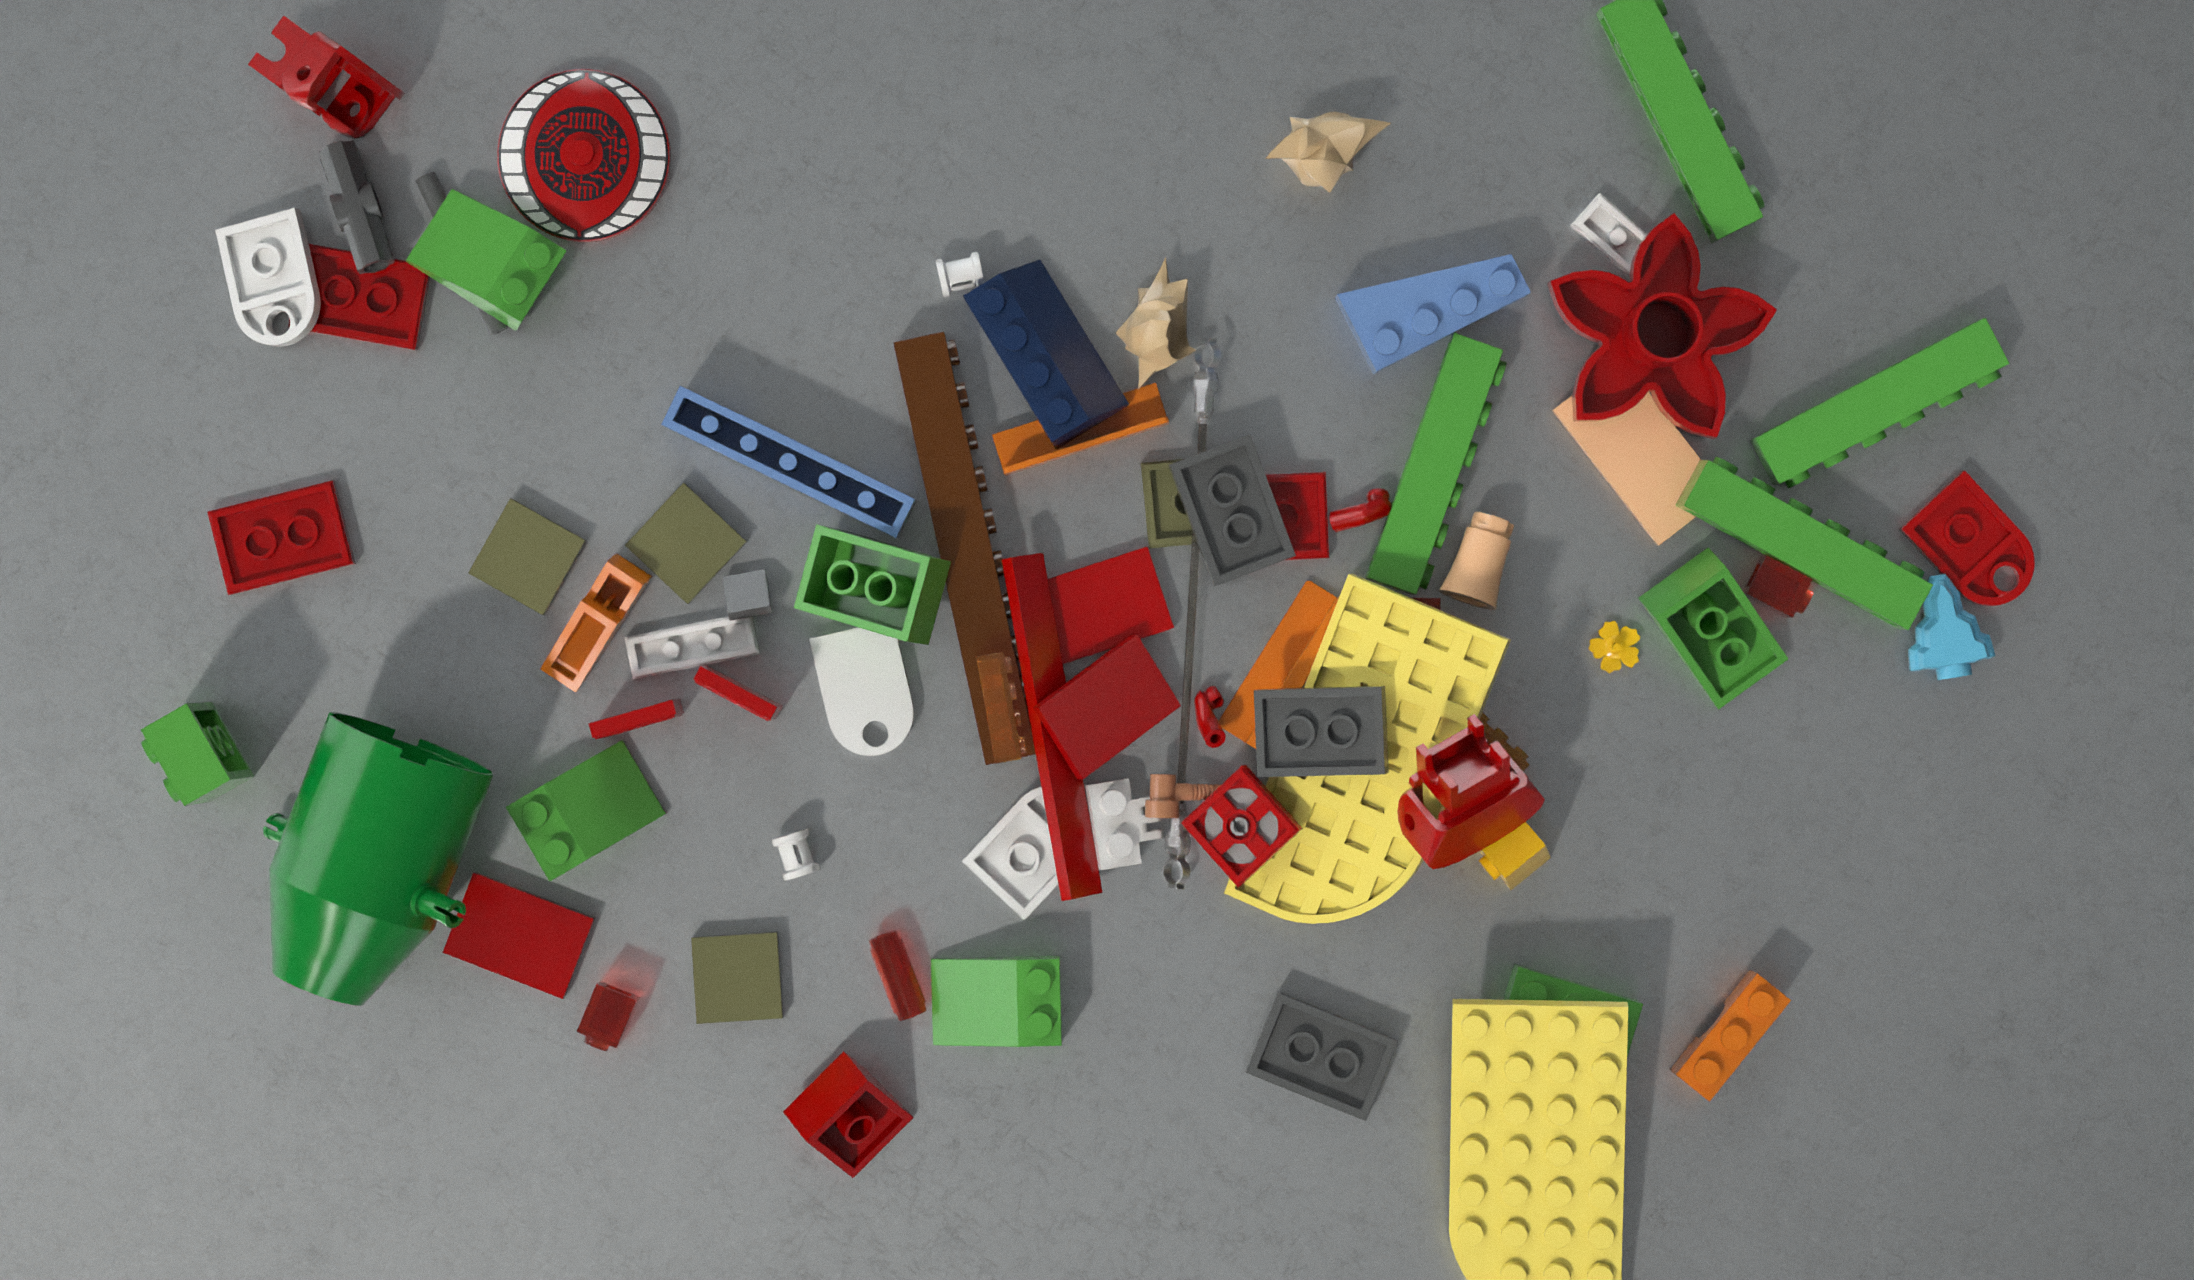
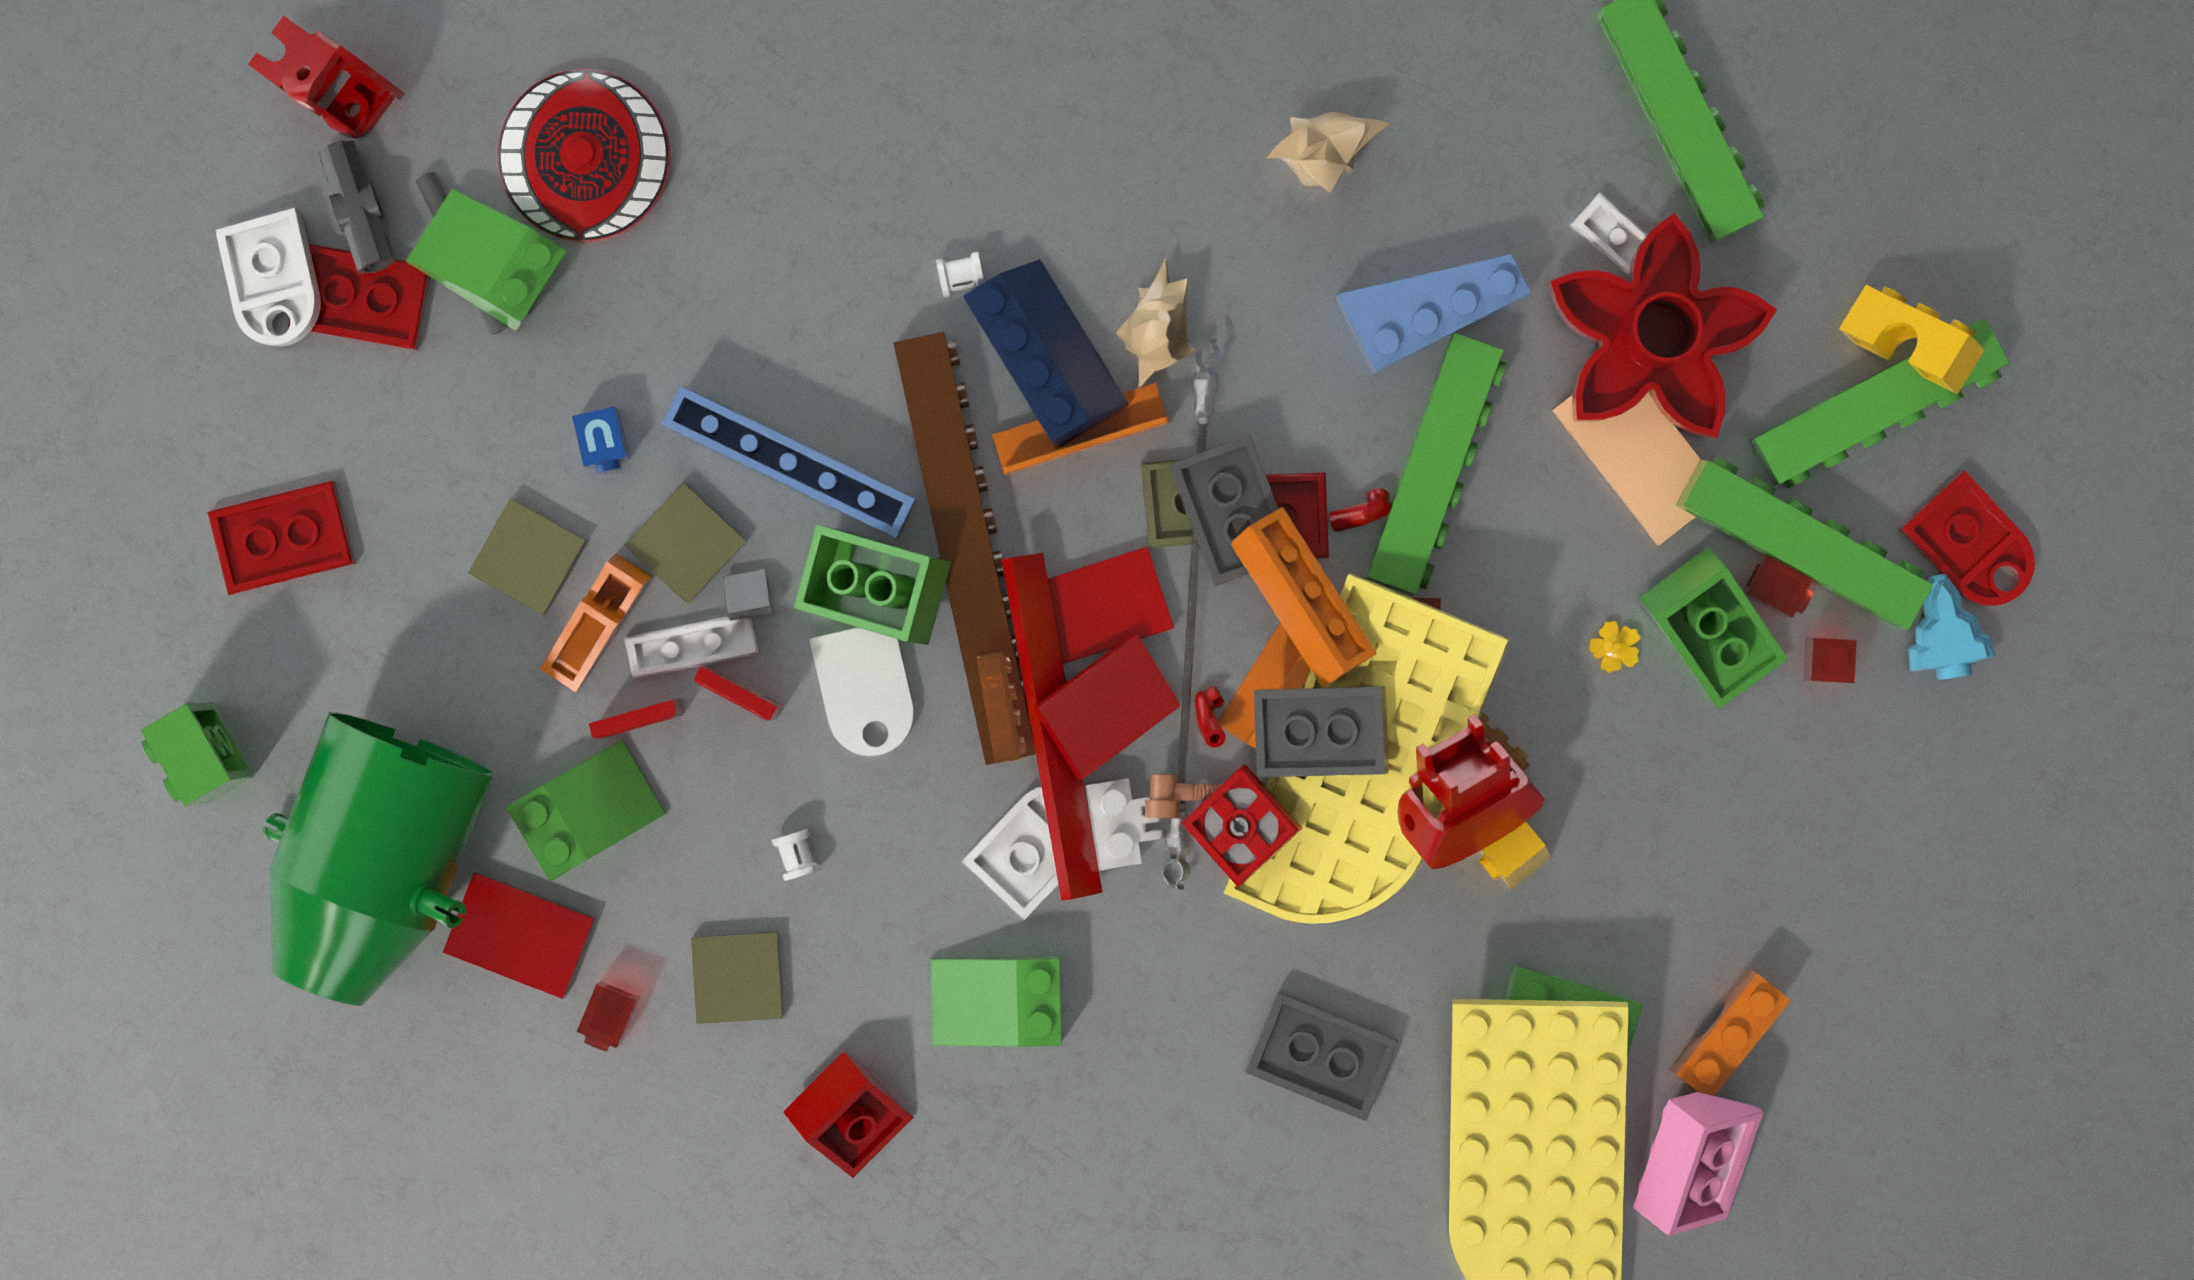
(601, 439): none -> blue brick
(897, 975): clear red piece -> none
(1302, 597): none -> orange panel
(1479, 562): light nougat plant -> none
(1696, 1161): none -> bright pink slope
(1830, 660): none -> clear red brick
(1884, 321): none -> yellow arch

